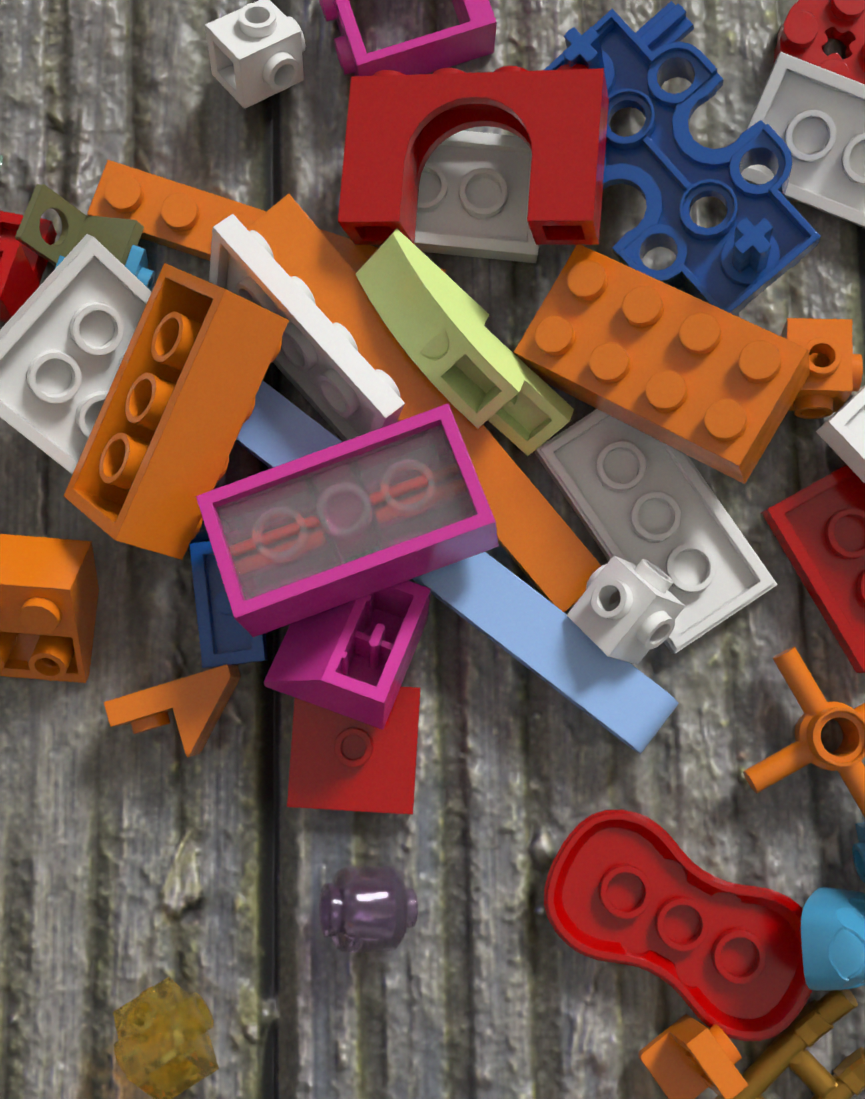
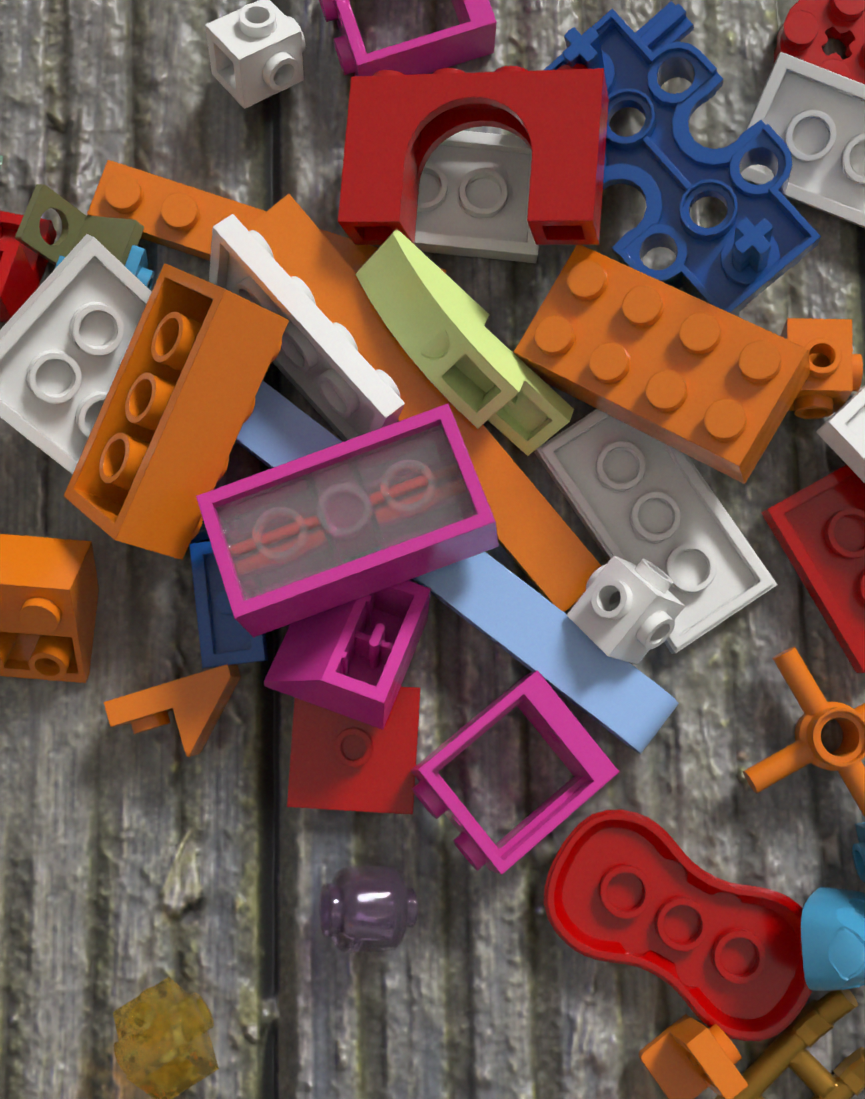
(564, 736): none -> dark pink window

